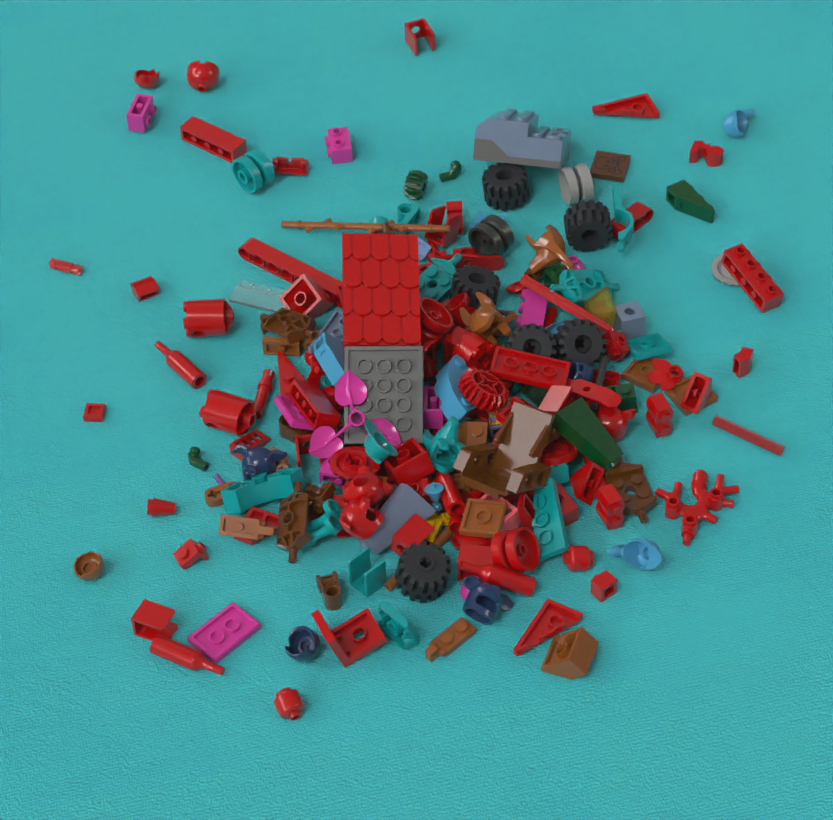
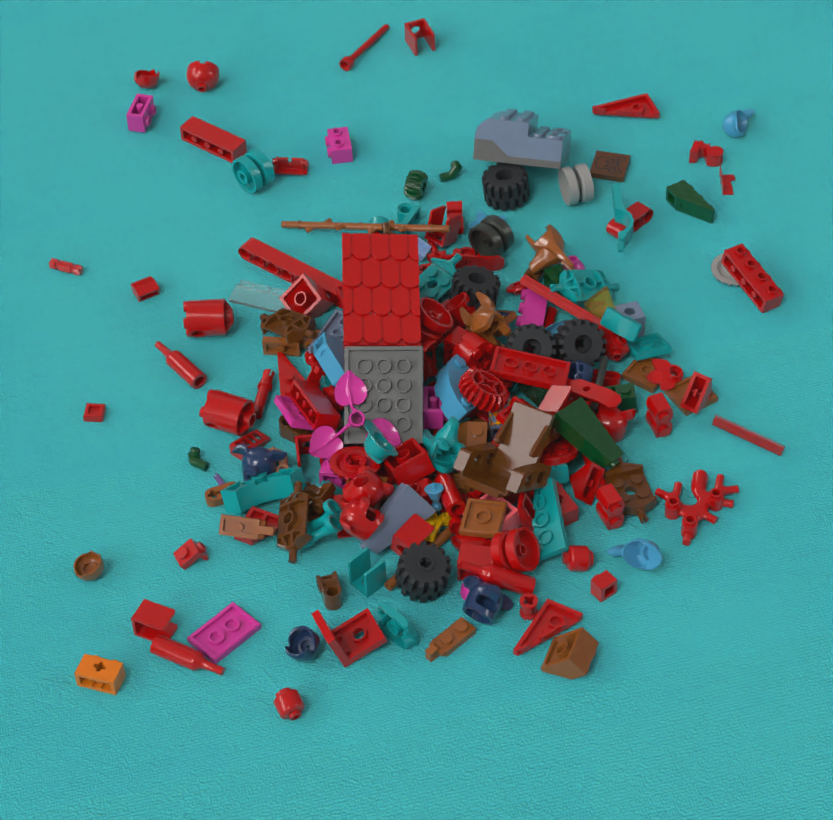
(100, 674): none -> orange brick
(160, 507): red cone -> none
(347, 62): none -> red piece
(528, 606): none -> red bush
(588, 225): black wheel -> none
(620, 324): none -> teal slope
(725, 181): none -> red piece
(742, 362): red piece -> none

